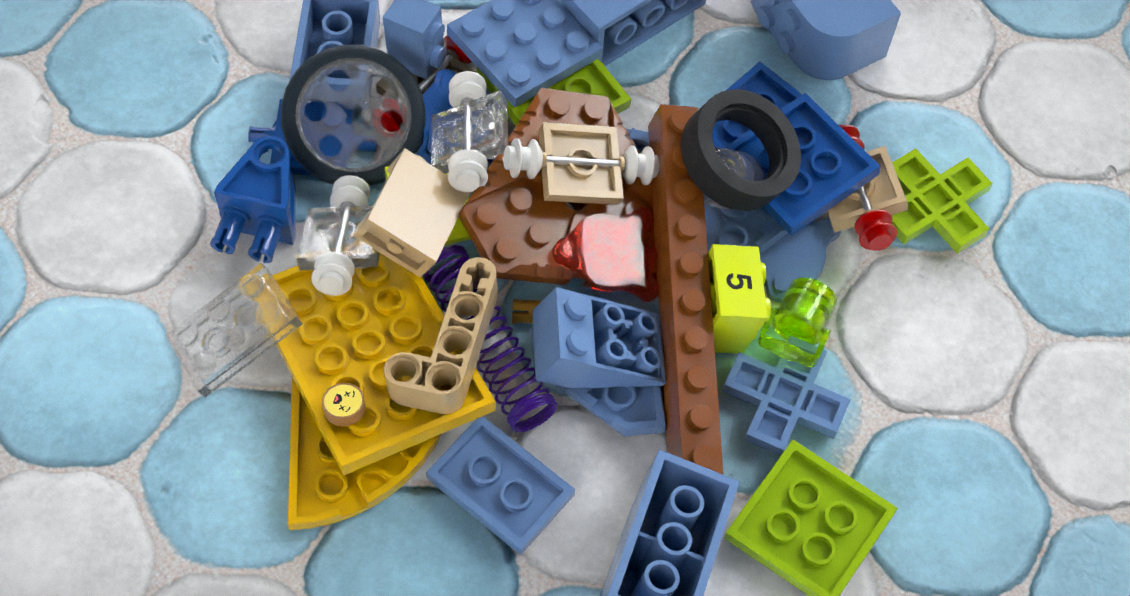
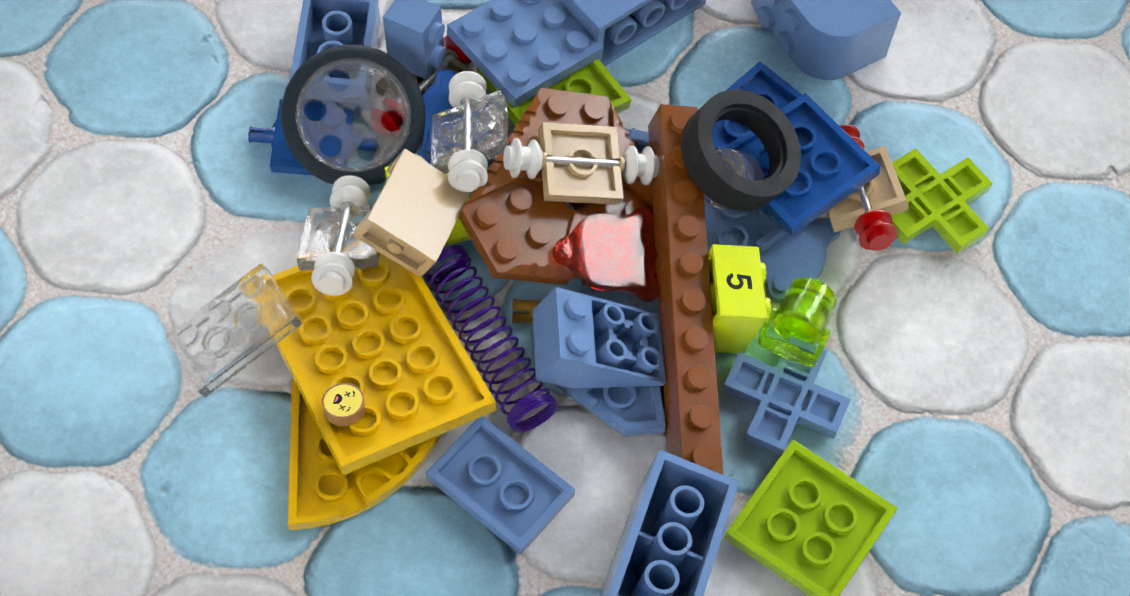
(257, 202): blue piece -> none
(454, 334): tan beam -> none

